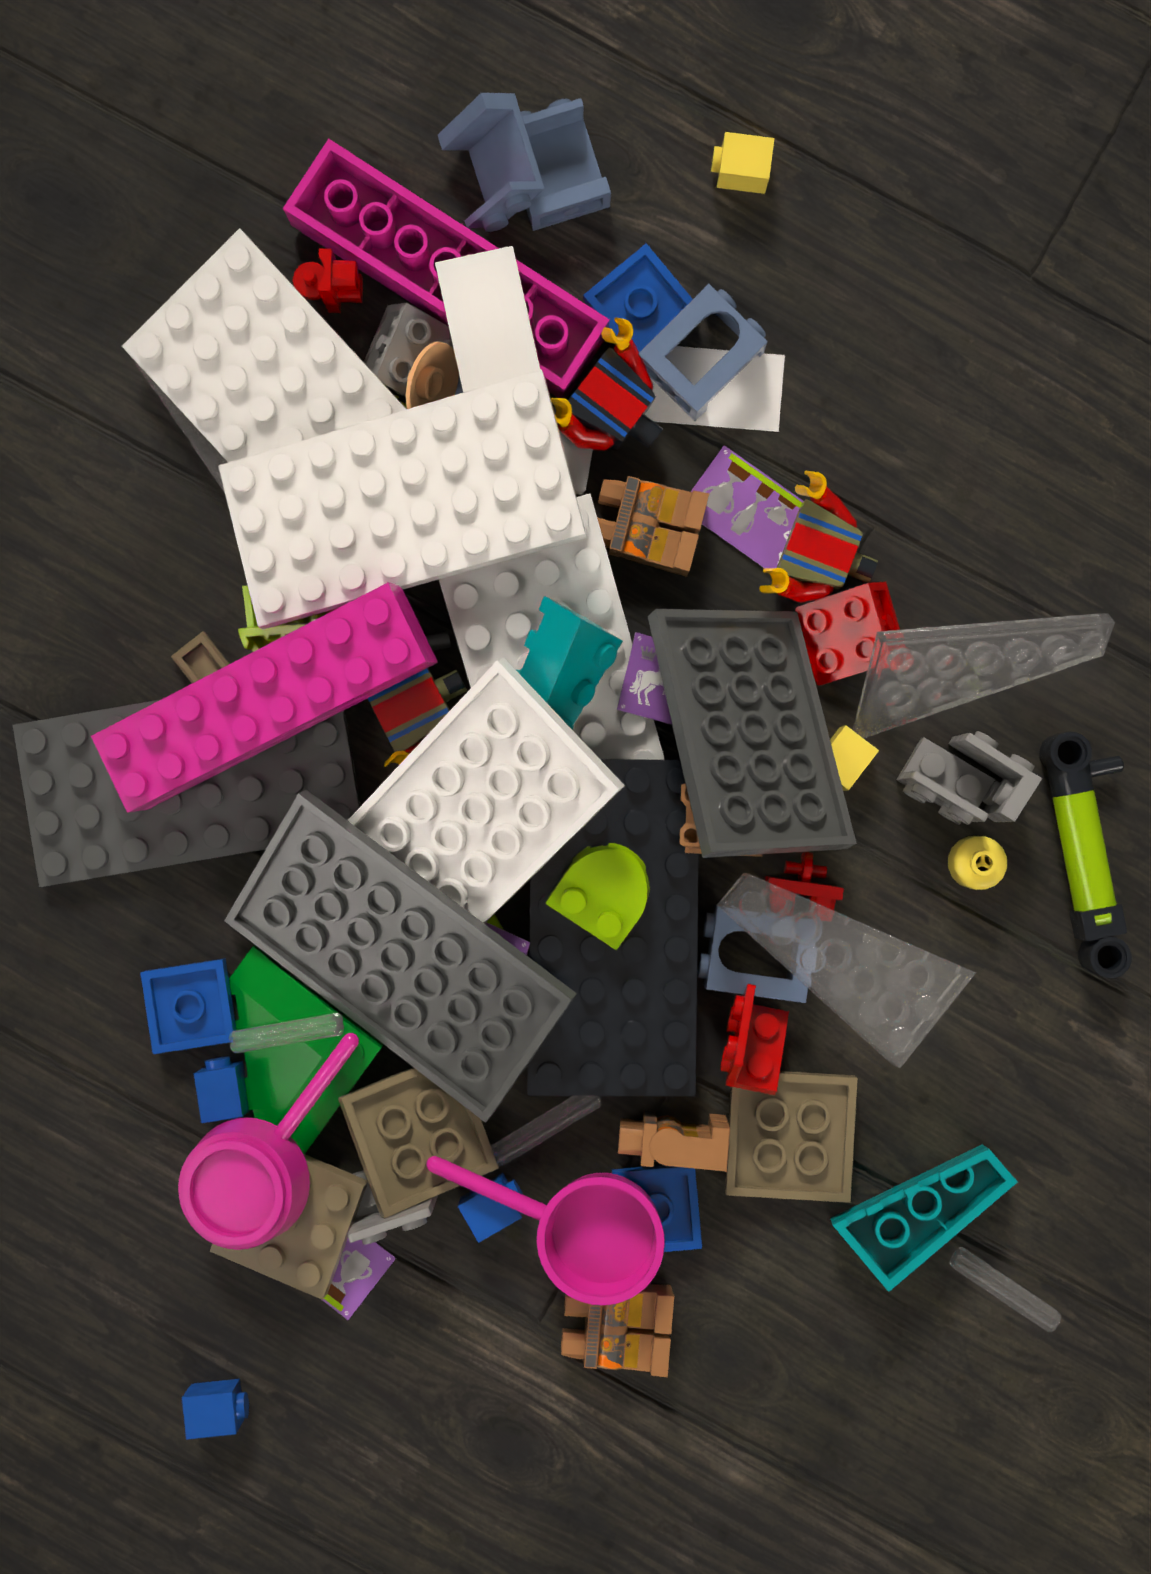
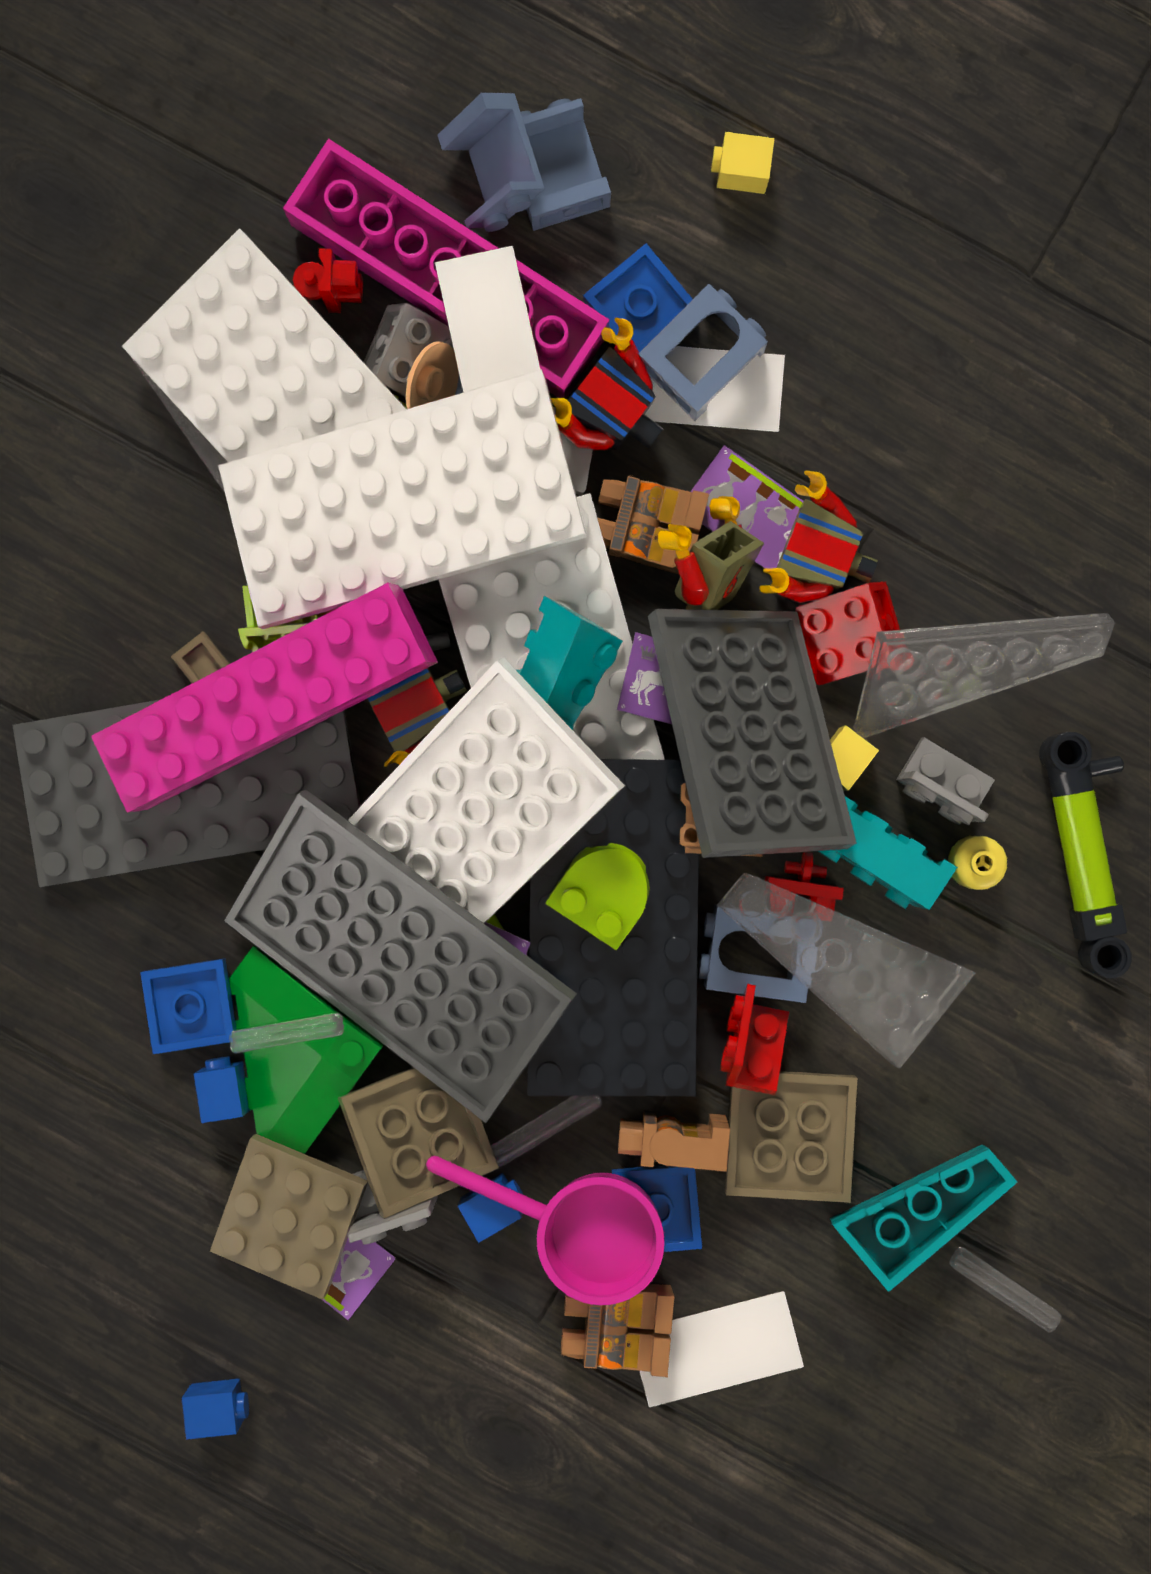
(249, 1174): dark pink piece -> none
(715, 563): none -> torso
(726, 1349): none -> white sticker
(892, 861): none -> teal wedge
(1018, 782): light grey bracket -> none

